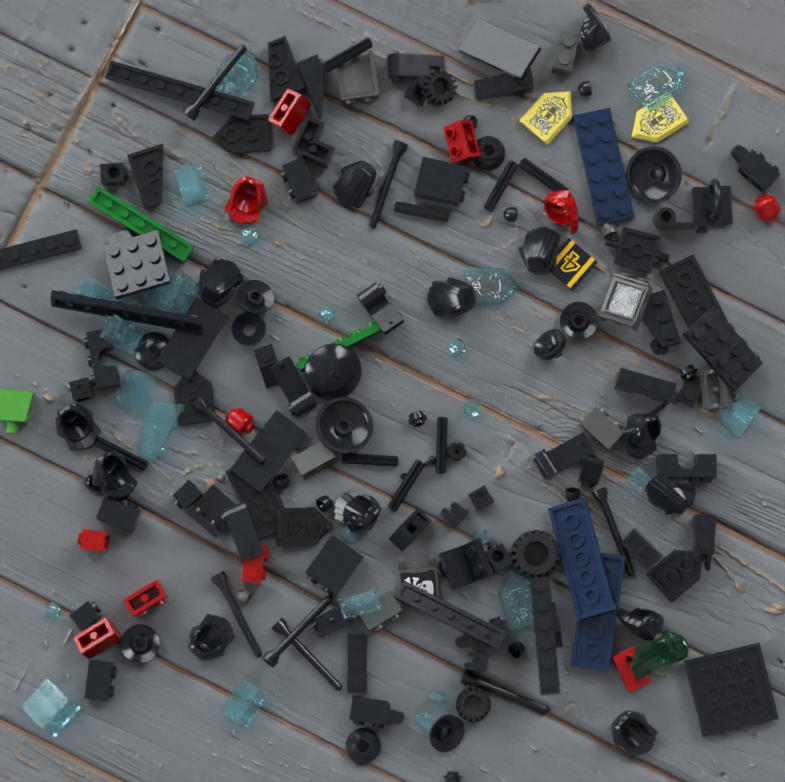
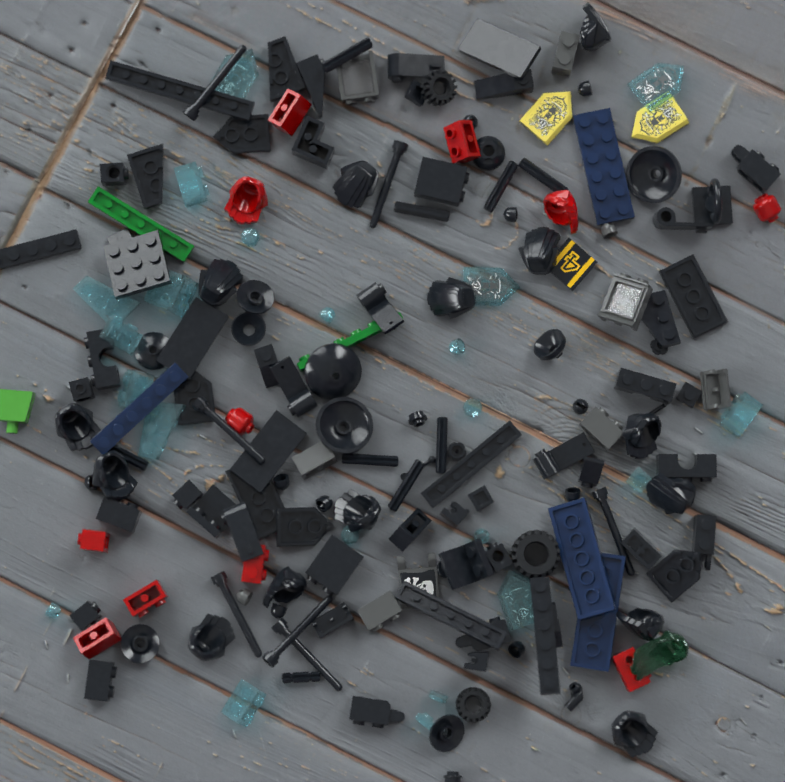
(50, 707): clear light blue bracket -> none
(127, 312): black plate -> none
(139, 408): none -> dark blue plate
(278, 611): none -> black hinge
(285, 587): none -> black hair
(299, 180): black brick -> none
(300, 677): none -> black axle
(357, 663): black plate -> none
(359, 603): clear light blue hinge -> none
(374, 745): black piece -> none
(469, 678): black piece -> none
(471, 464): none -> black plate
(576, 696): none -> black arm
(578, 410): none -> black hinge
(581, 311): black dish -> none
(637, 250): black plate -> none
(688, 373): black plate -> none
(722, 348): black bracket -> none
(731, 689): black plate -> none

